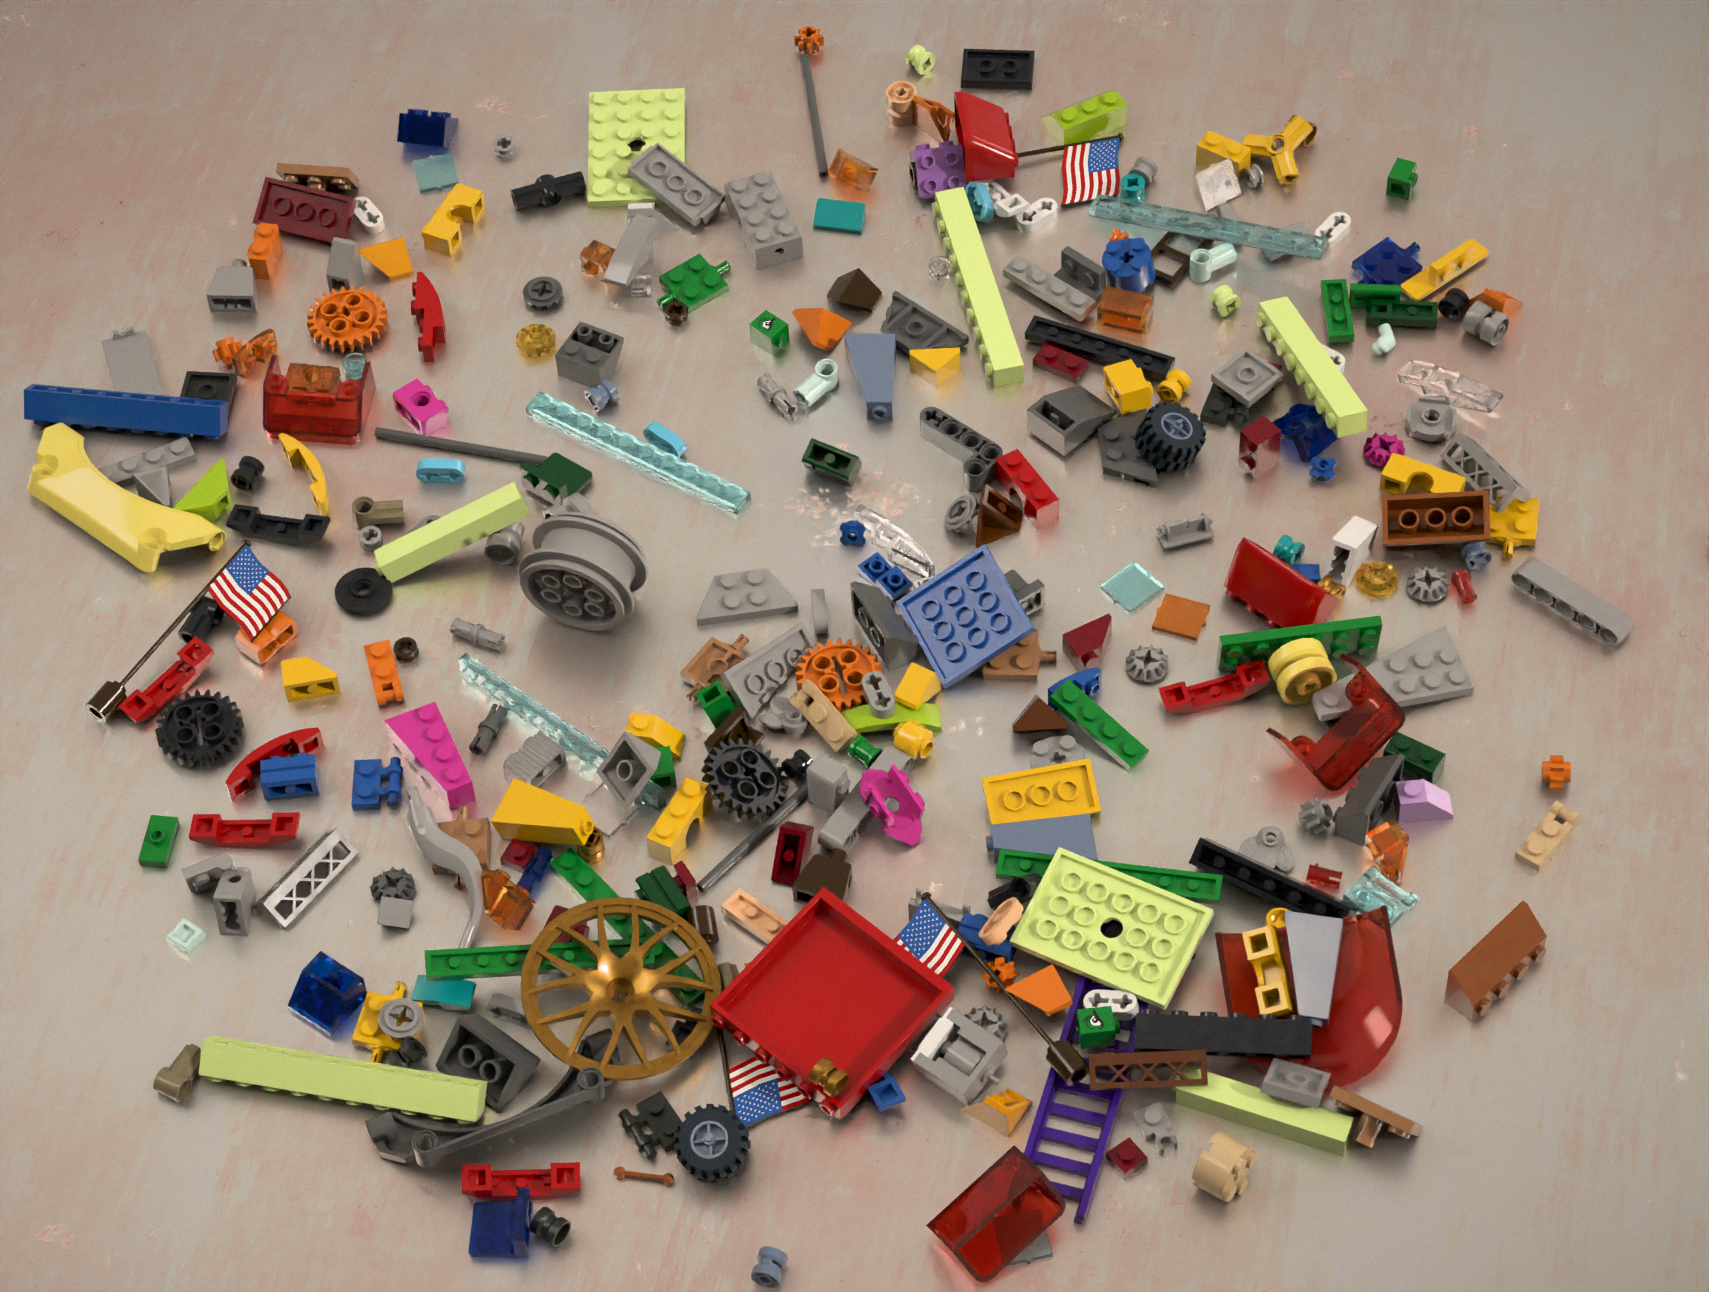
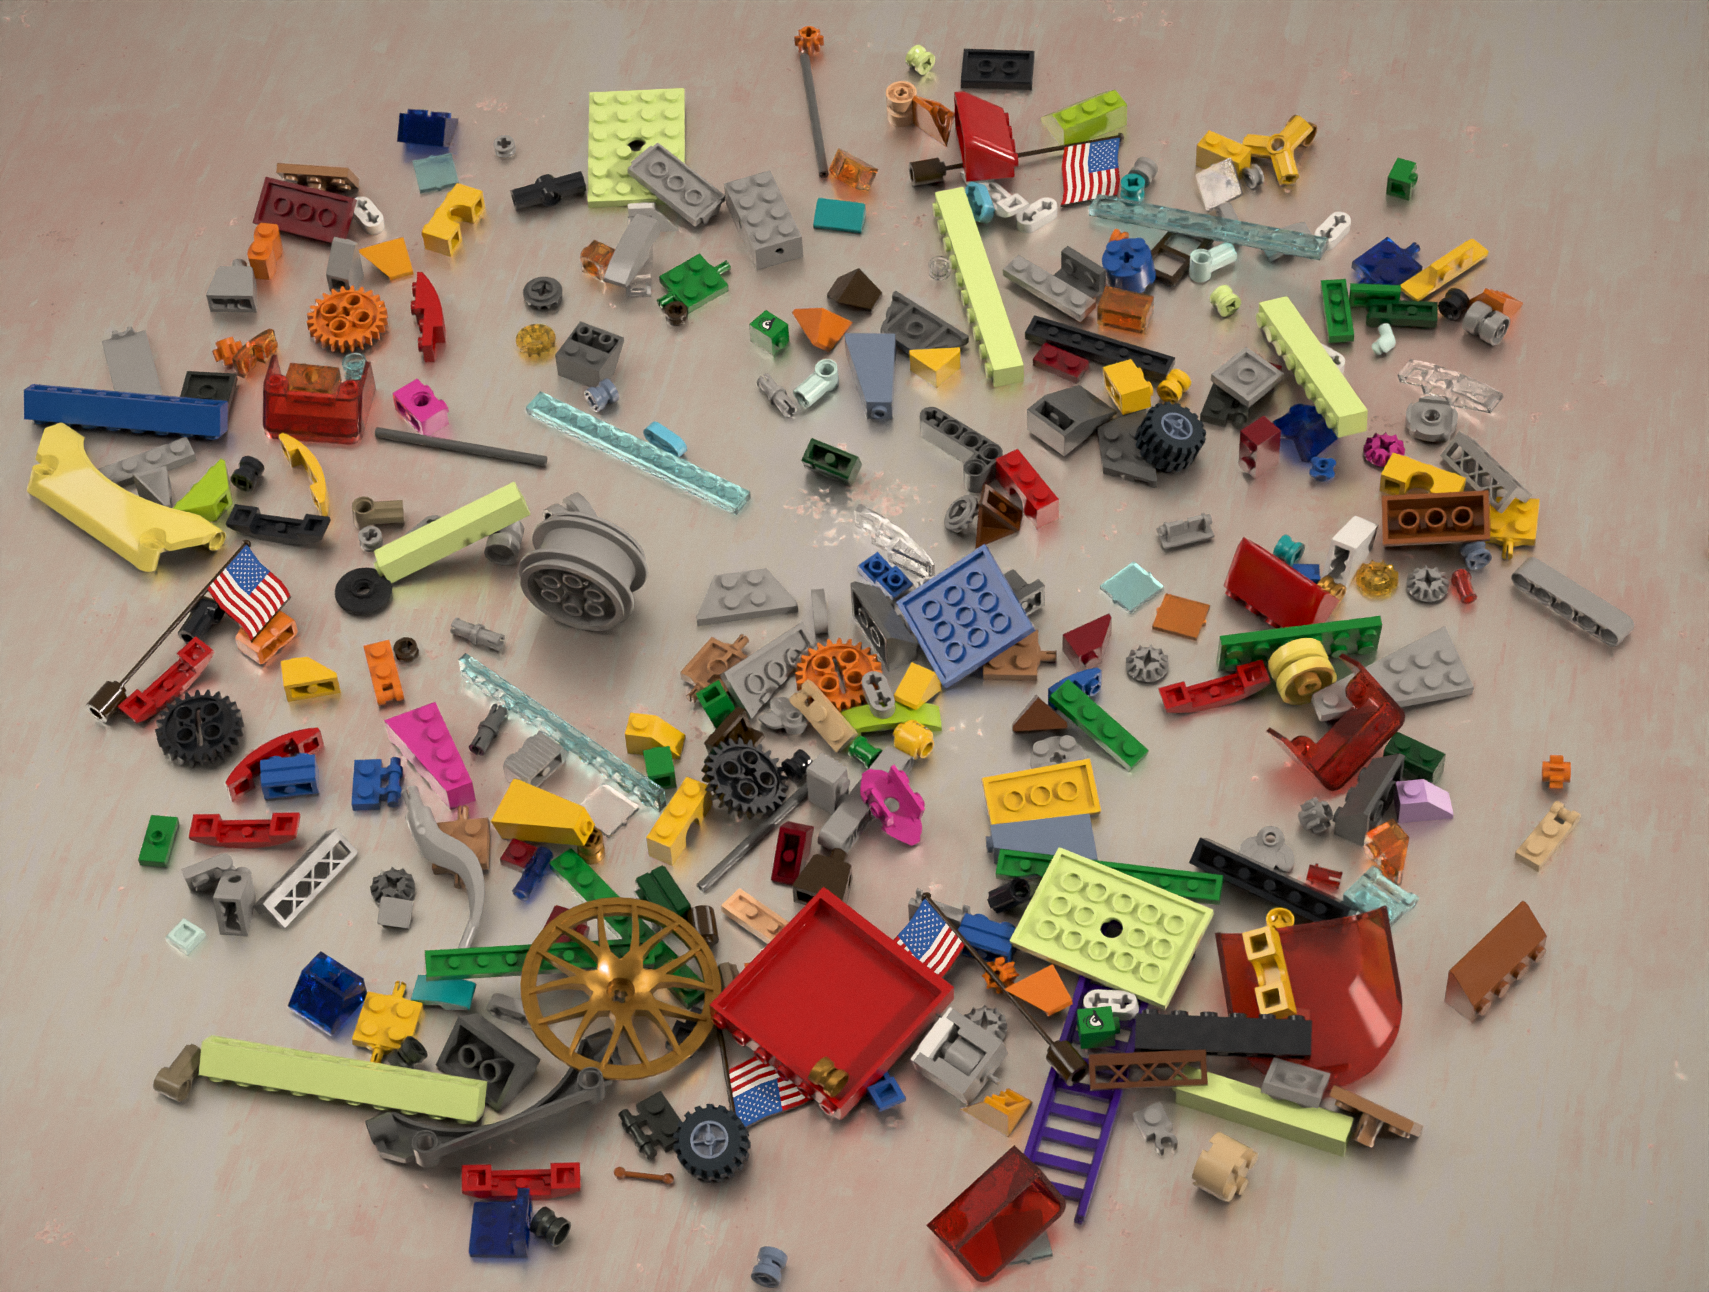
(395, 1010): light grey gear -> none
(440, 470): medium azure beam -> none
(504, 900): clear orange slope -> none
(554, 478): dark green bracket -> none
(628, 768): light grey slope -> none
(684, 880): dark red plate -> none
(852, 527): blue plate -> none
(938, 168): medium lavender bracket -> none
(1001, 921): light nougat plate -> none
(1126, 1158): dark red plate -> none
(1314, 960): slope -> none

